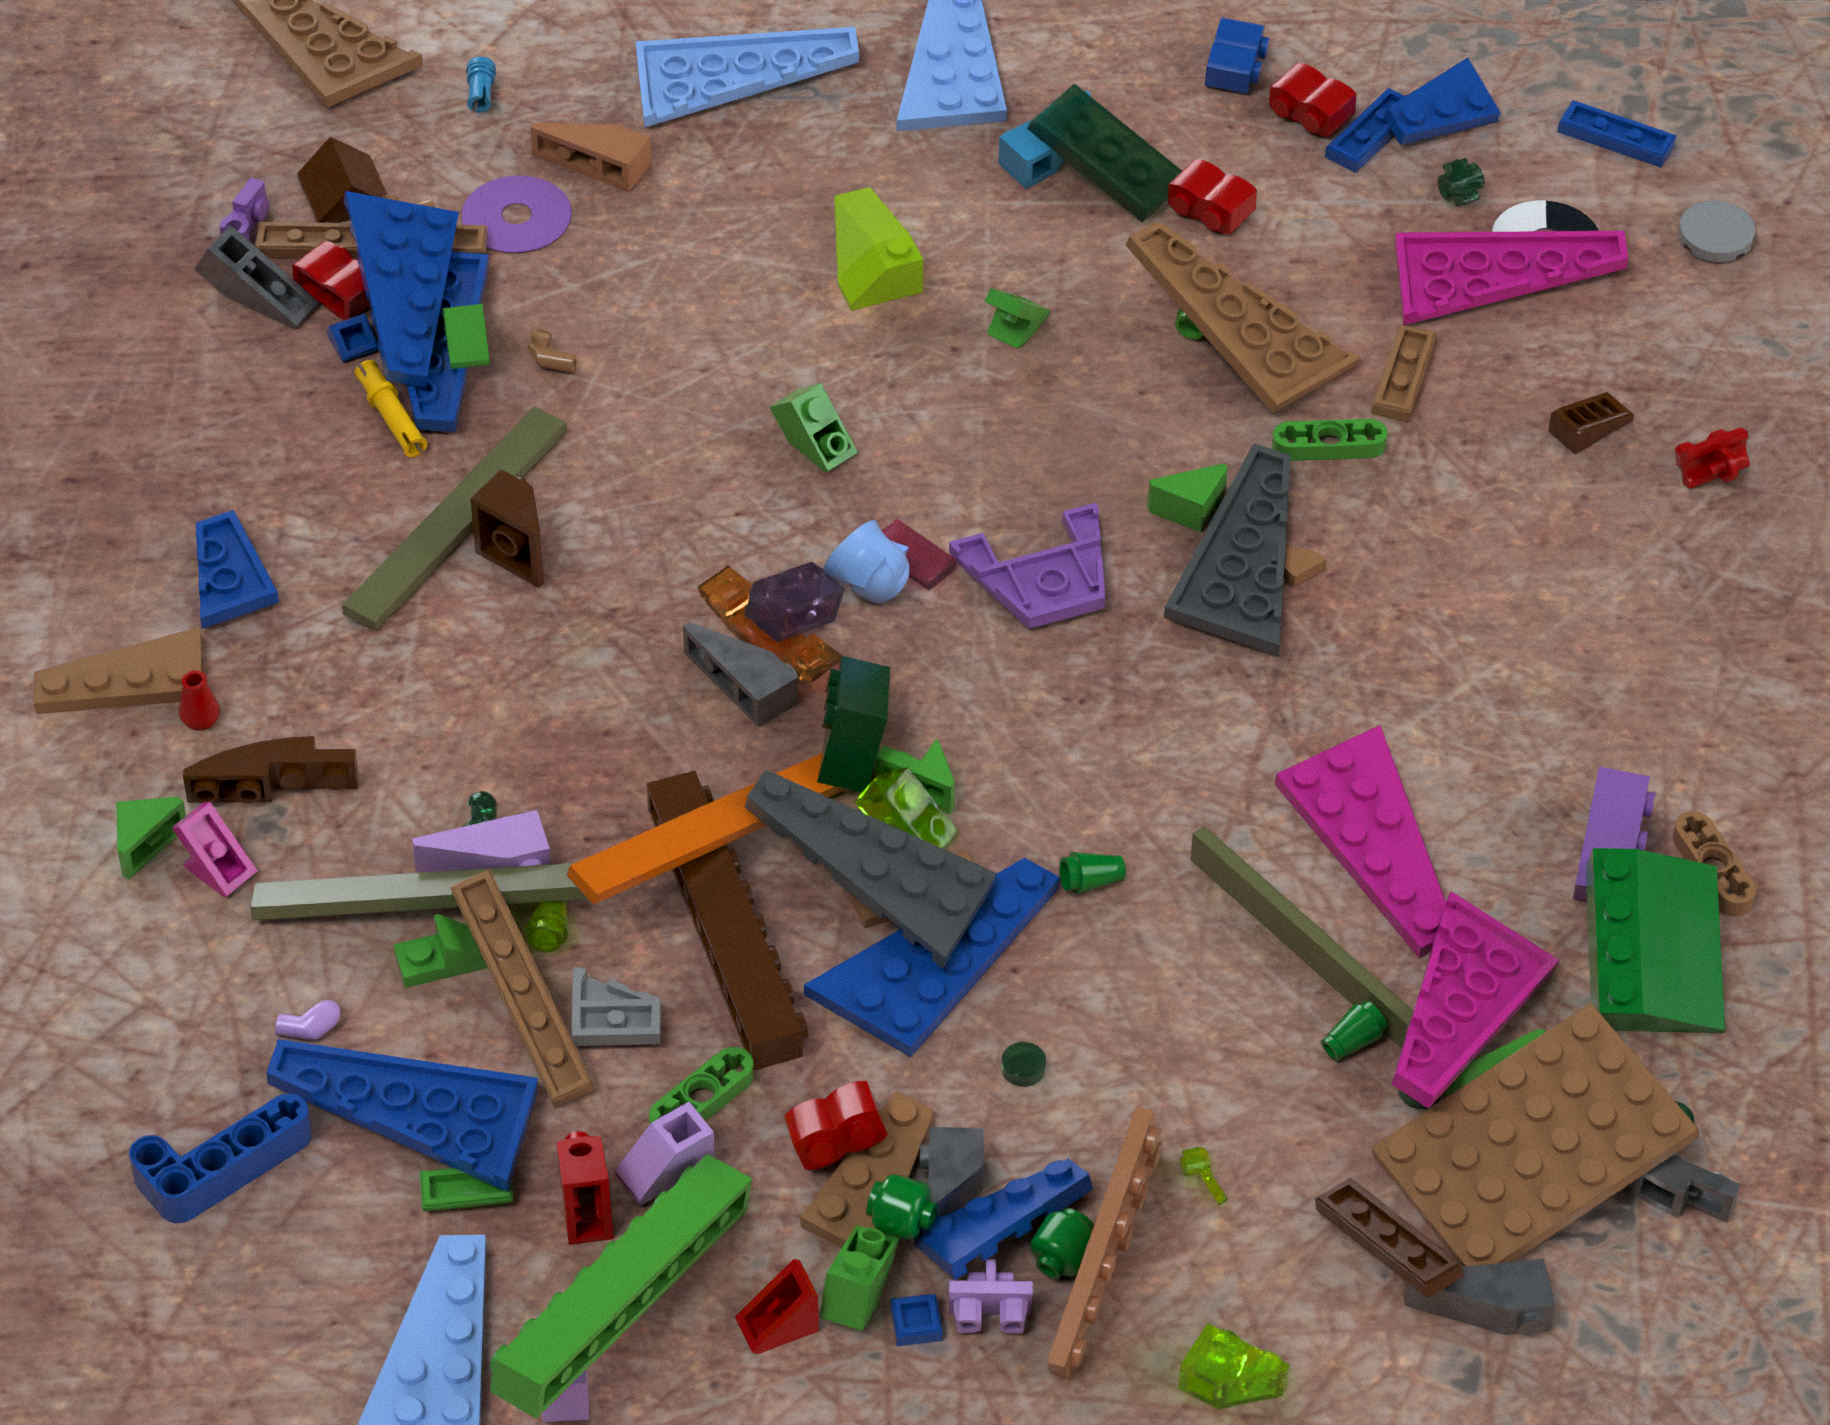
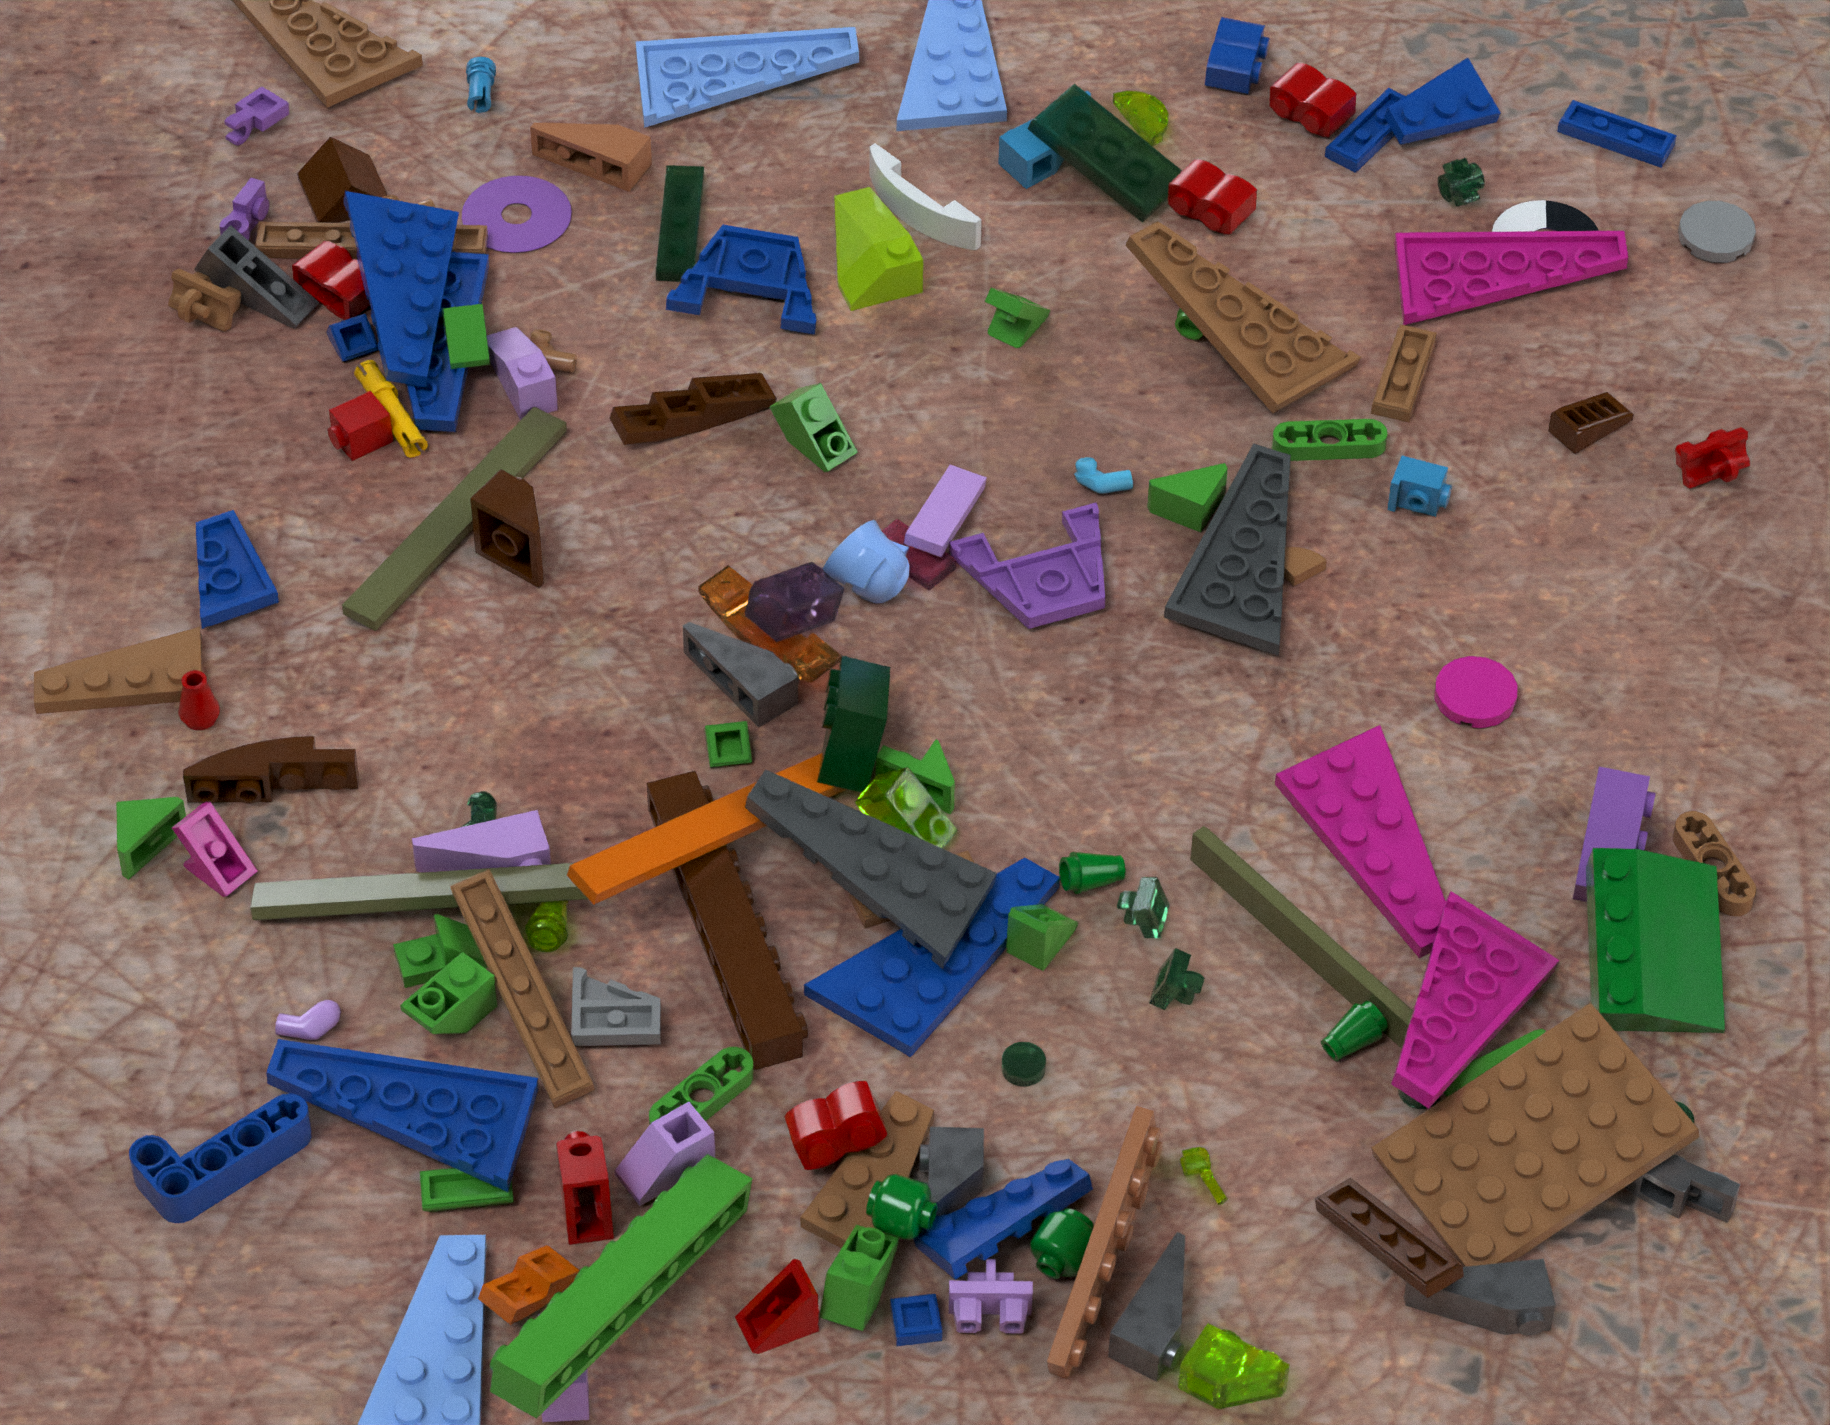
(200, 299): none -> medium nougat hips
(257, 110): none -> medium lavender plate
(360, 426): none -> red brick
(453, 998): none -> bright green slope
(522, 371): none -> lavender slope
(529, 1286): none -> orange slope
(679, 222): none -> clear green tile
(703, 406): none -> reddish brown slope
(728, 744): none -> bright green slope
(750, 264): none -> blue wing
(945, 510): none -> lavender tile
(946, 224): none -> white slope
(1037, 933): none -> bright green slope
(1101, 482): none -> medium azure arm
(1144, 114): none -> clear neon green tile
(1145, 907): none -> clear green tile
(1150, 1326): none -> flat silver slope
(1175, 981): none -> clear green tile
(1419, 487): none -> dark azure brick
(1475, 691): none -> dark pink tile

